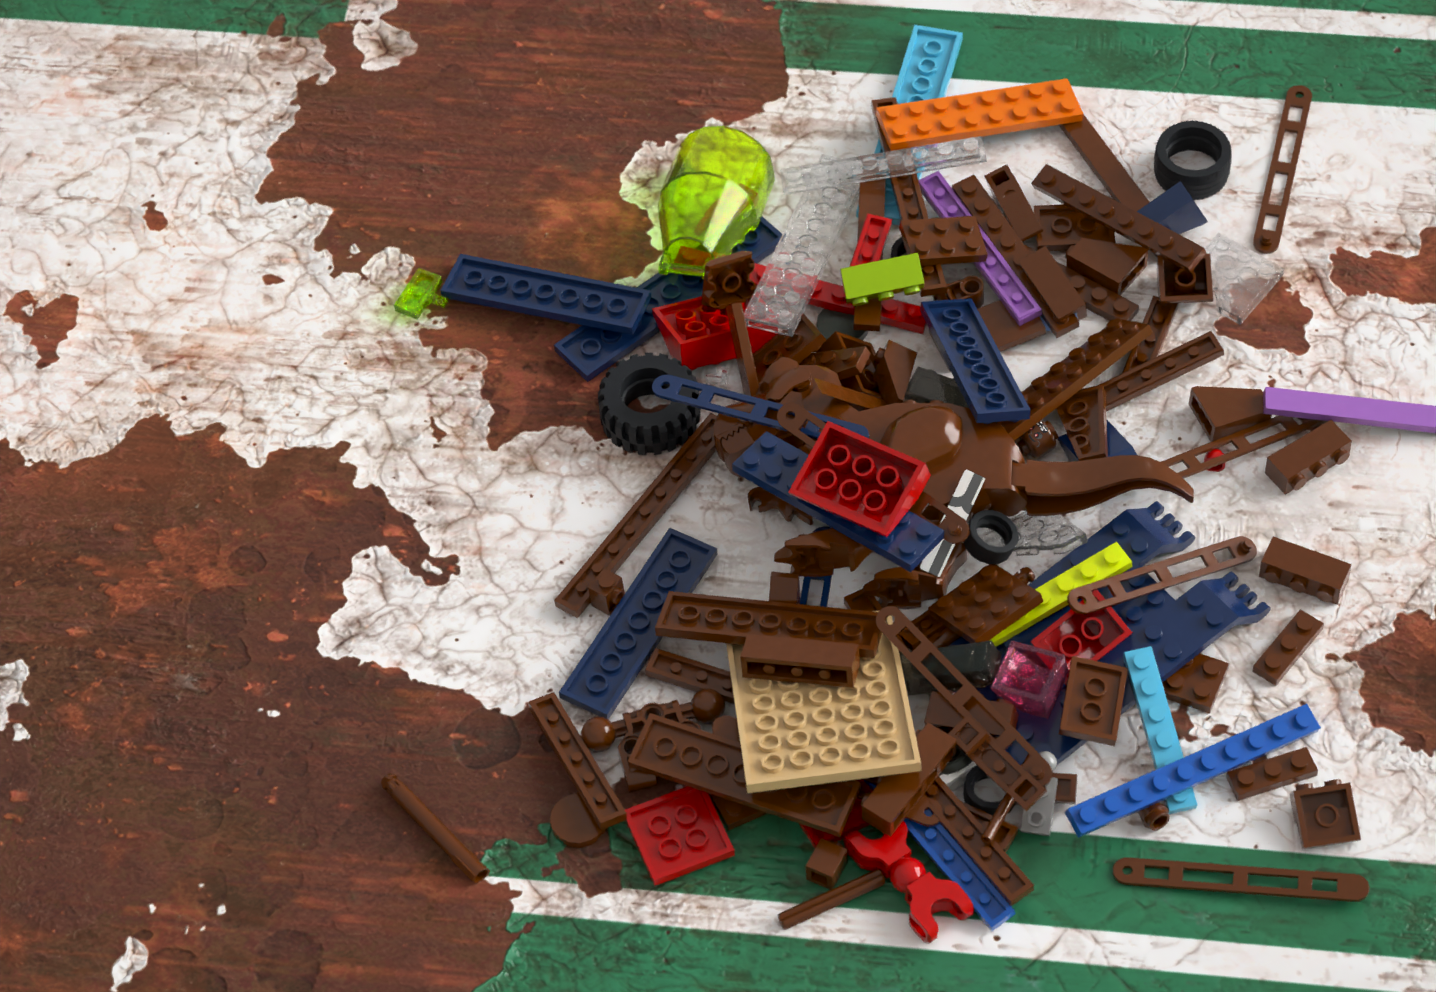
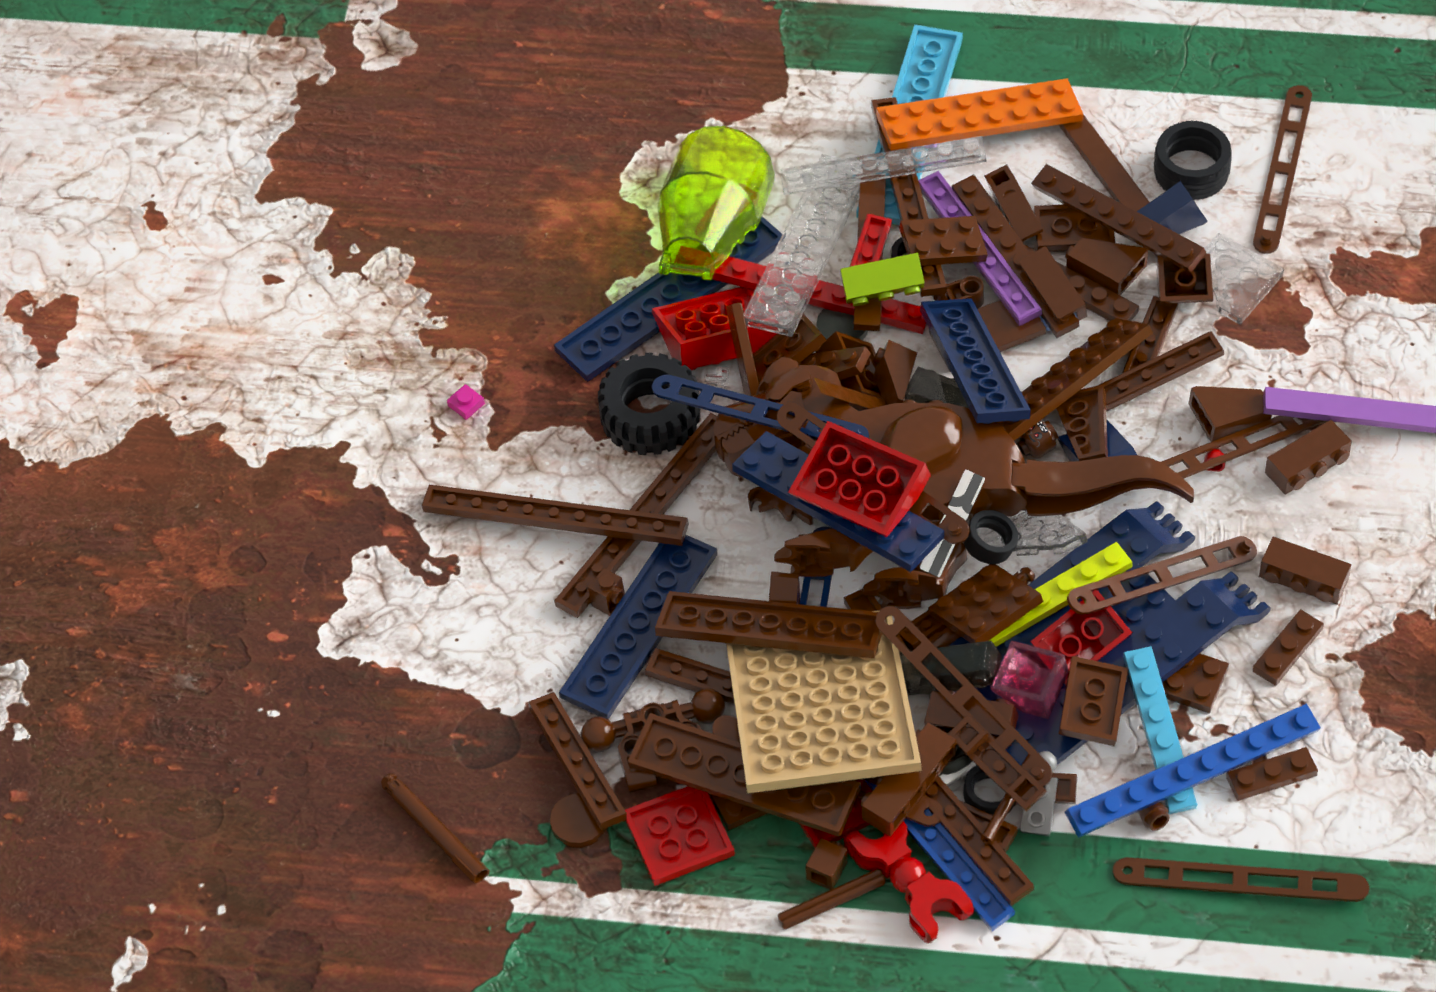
(420, 293): clear neon green plate -> none
(465, 401): none -> dark pink plate
(546, 294): dark blue plate -> none
(555, 515): none -> reddish brown plate
(728, 280): reddish brown slope -> none
(800, 660): reddish brown brick -> none
(1325, 814): reddish brown plate -> none

